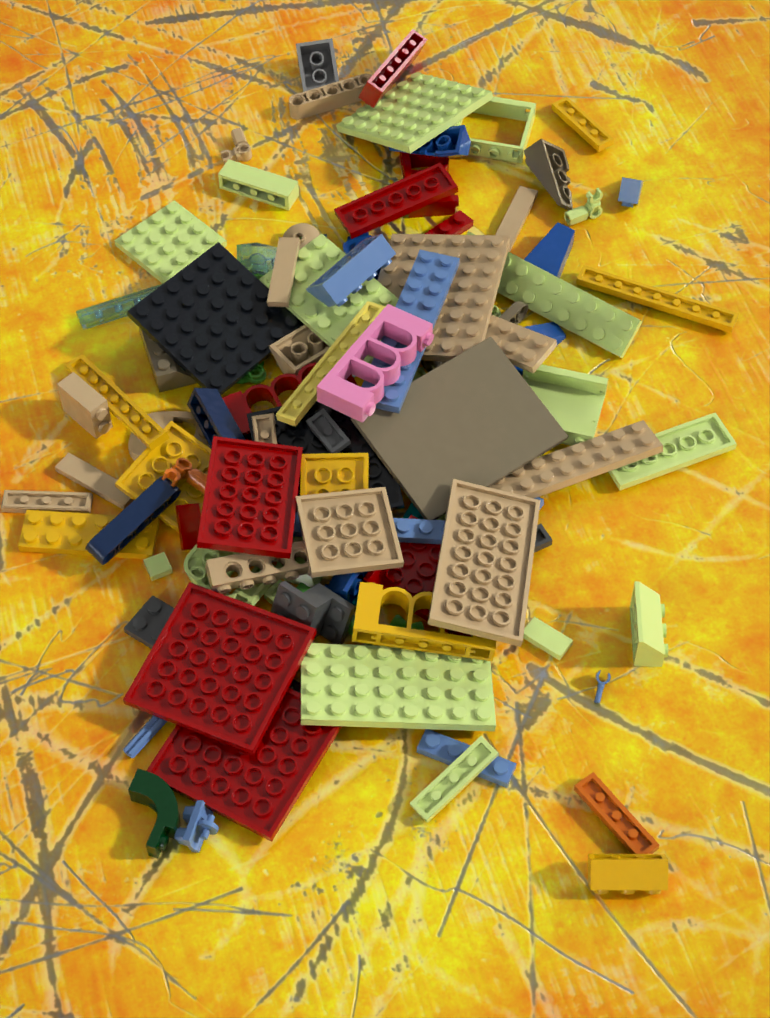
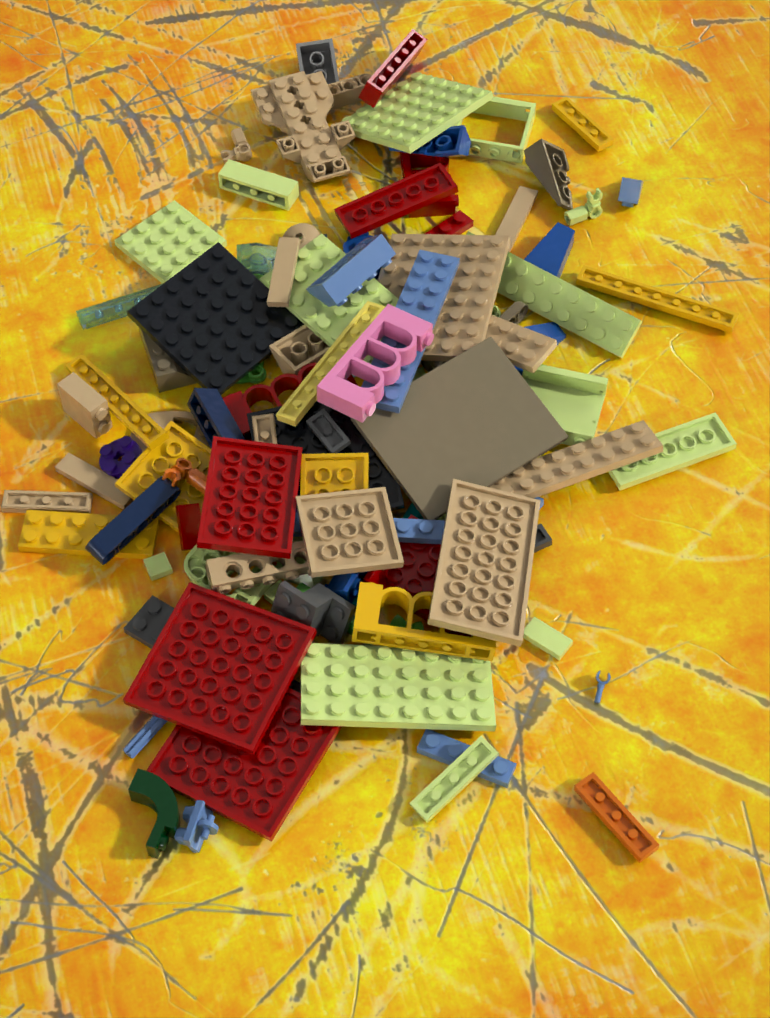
(111, 452): none -> dark purple plate
(300, 108): none -> tan piece
(627, 873): yellow brick -> none
(647, 627): yellowish green slope -> none

